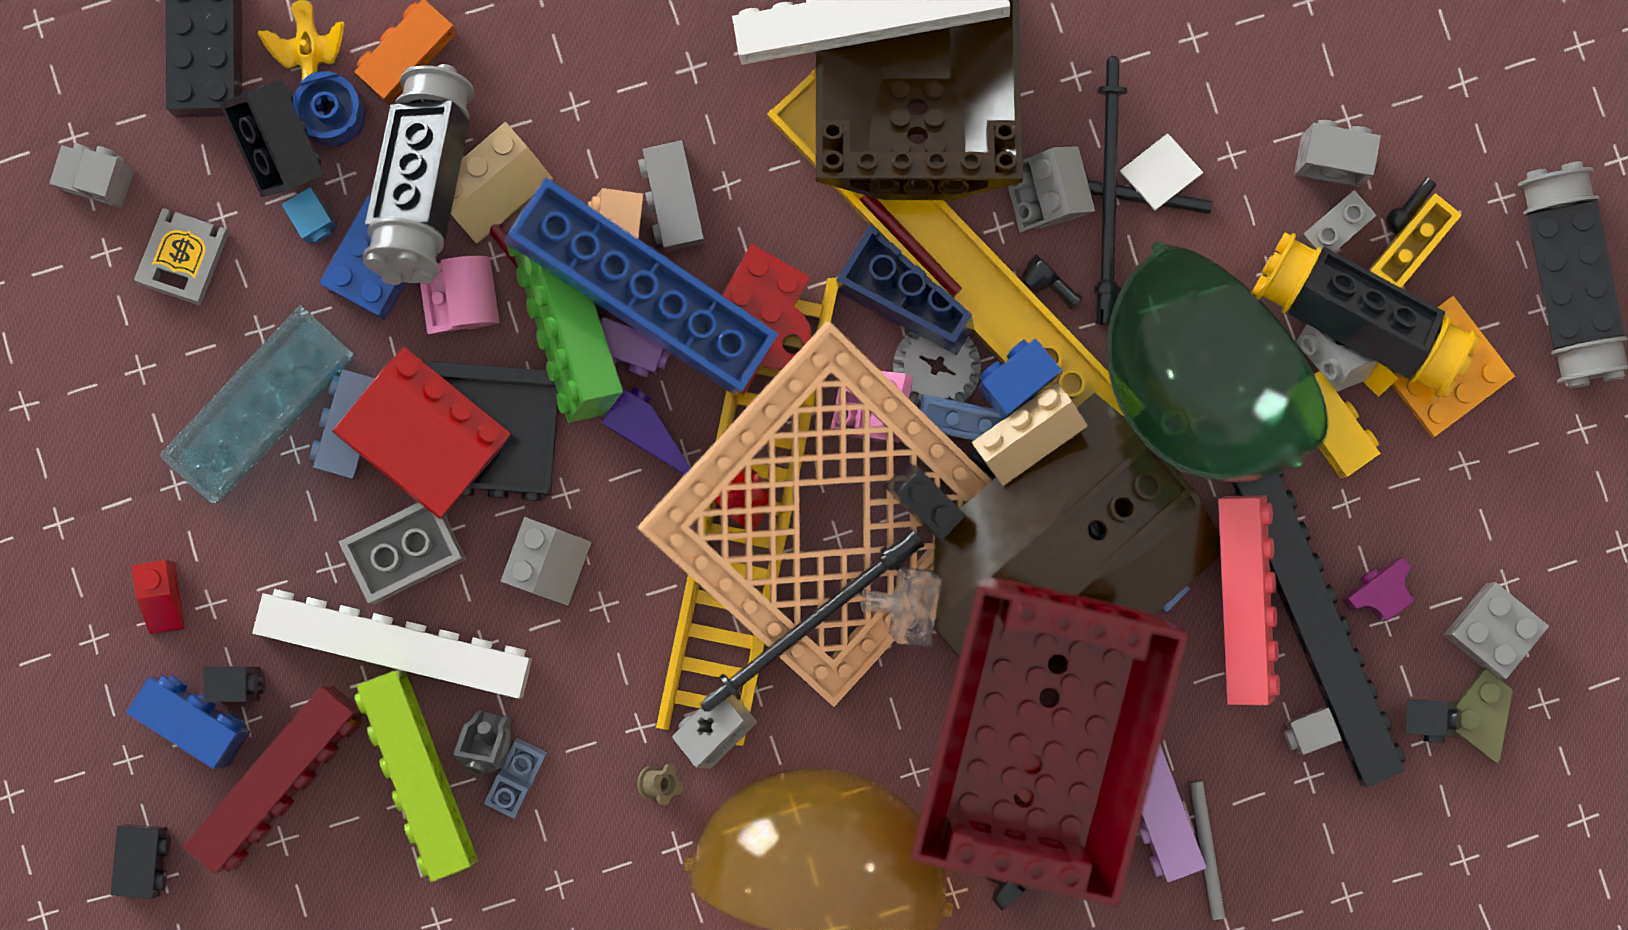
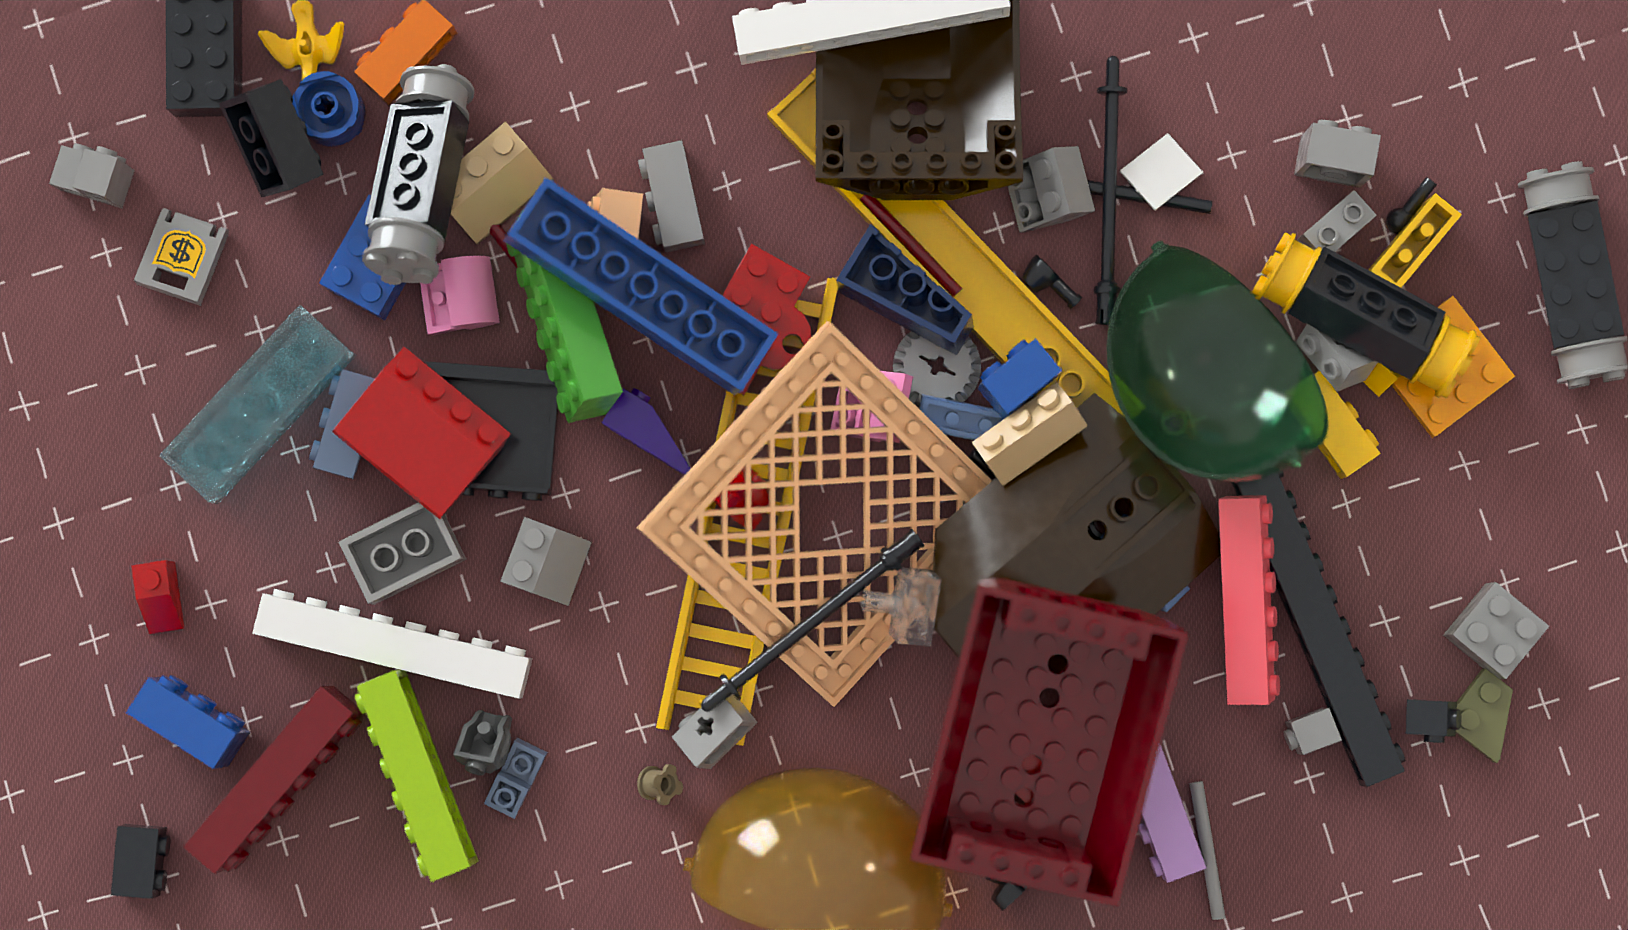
(233, 684): black brick -> none
(309, 216): dark azure brick -> none
(634, 349): medium lavender brick -> none
(924, 500): black brick -> none
(1382, 591): magenta brick -> none

